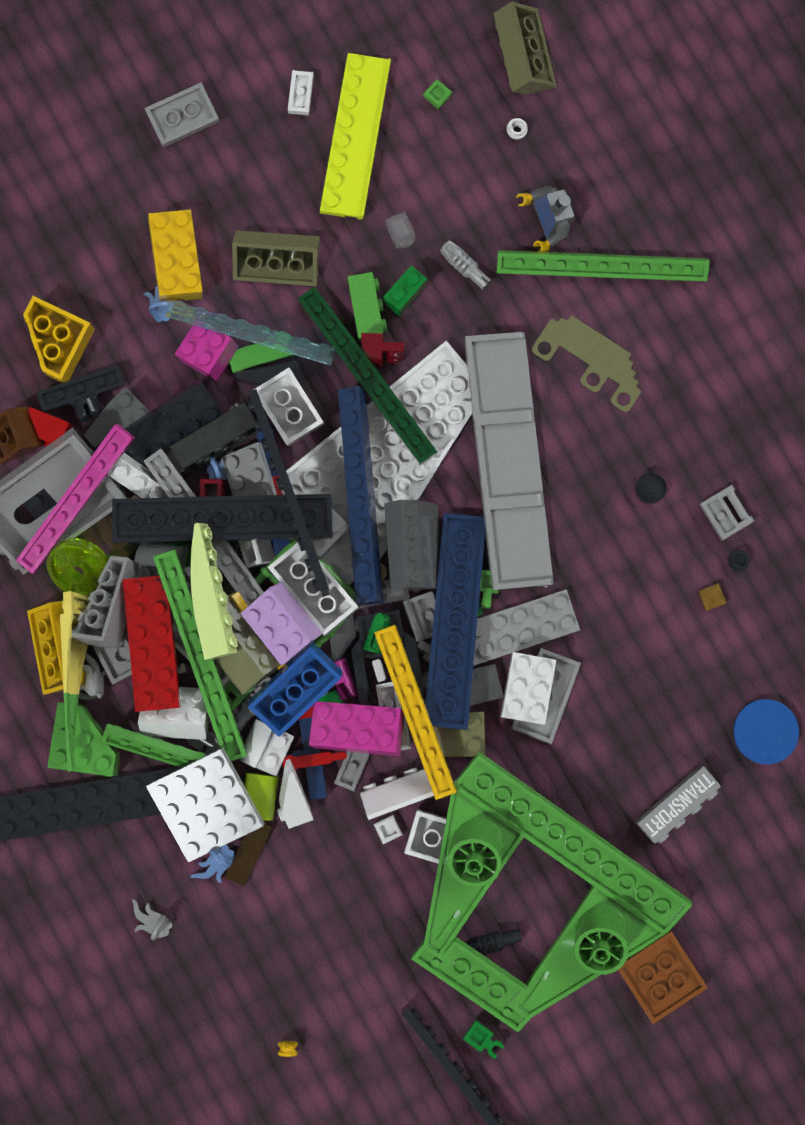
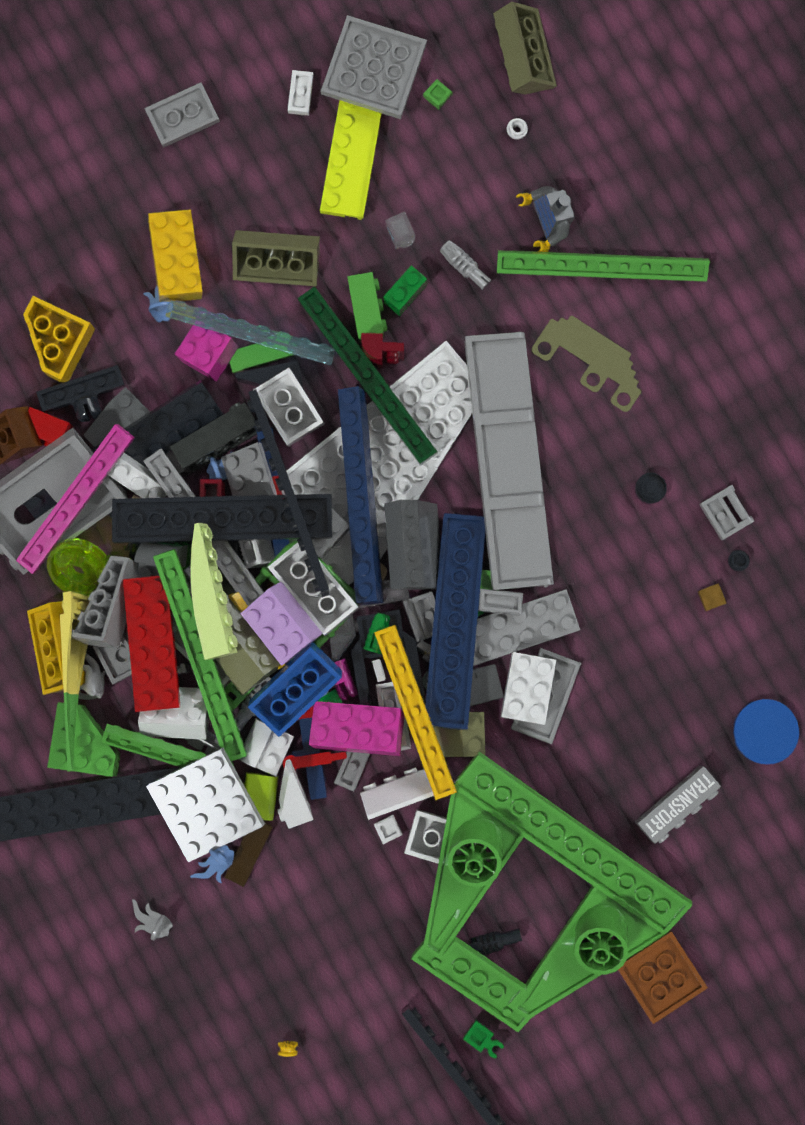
(373, 67): none -> light grey plate
(500, 602): none -> light grey tile

